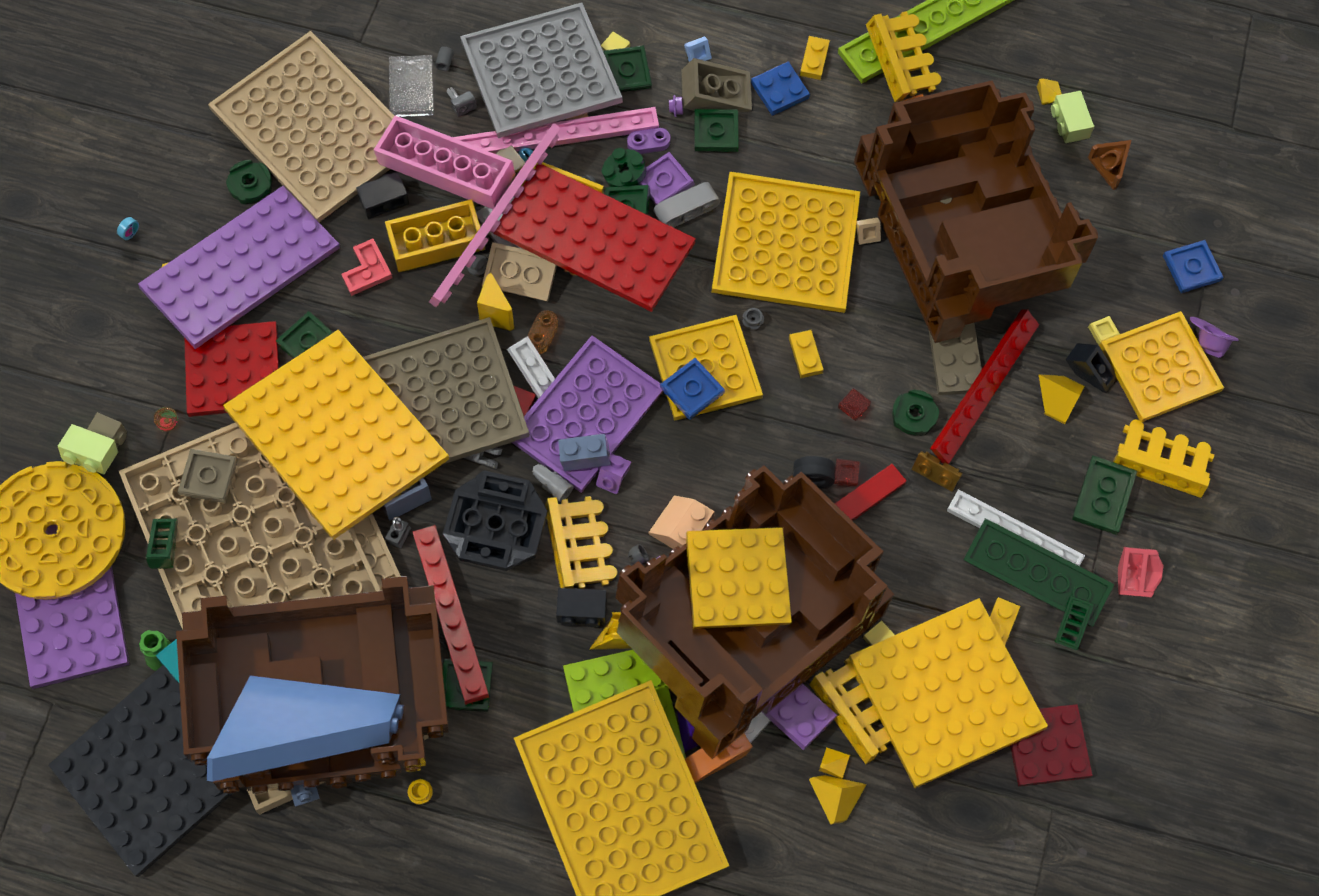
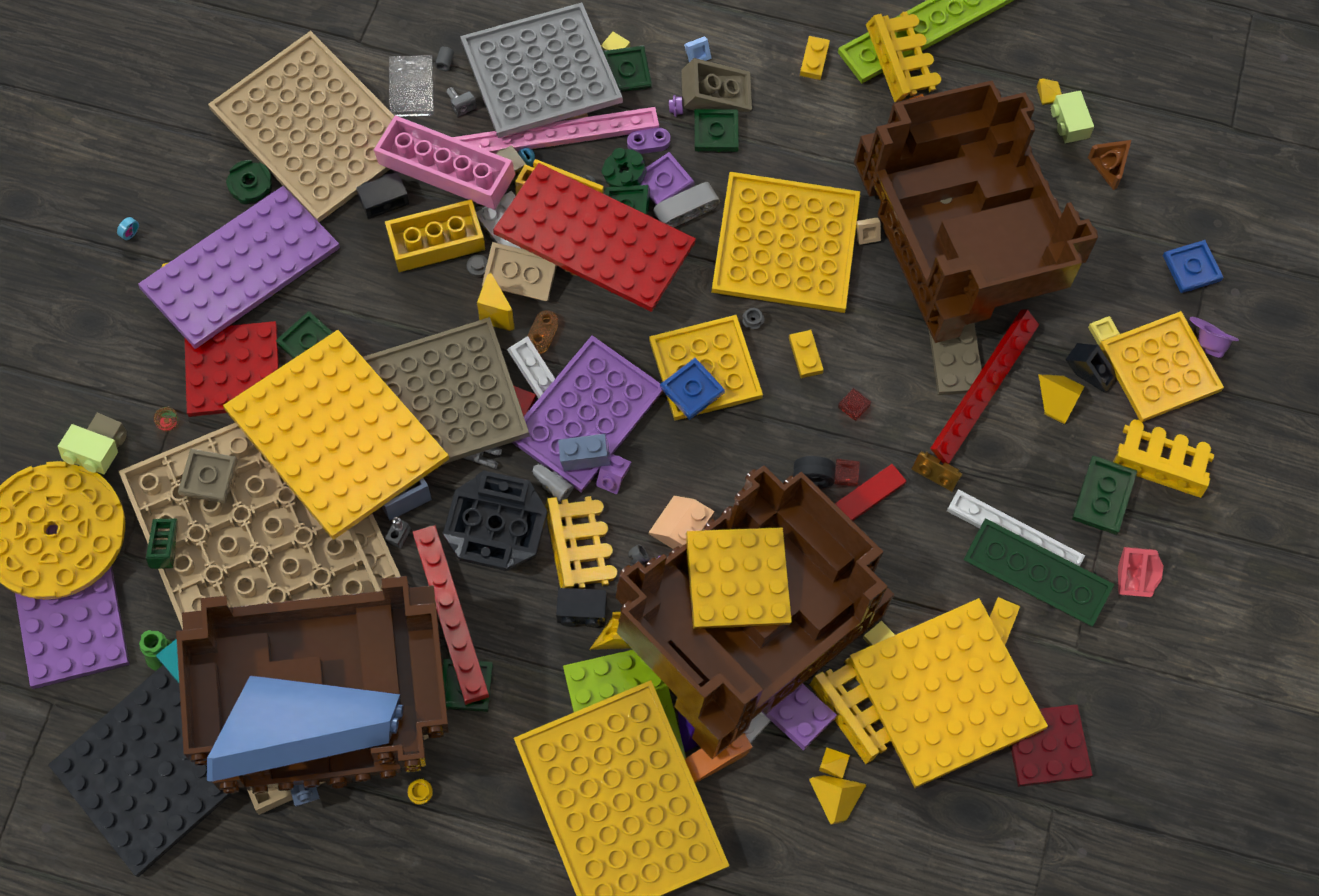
(372, 268): coral plate -> none
(491, 223): bright pink plate -> none
(780, 88): blue plate -> none
(915, 425): dark green plate -> none
(1065, 641): dark green slope -> none

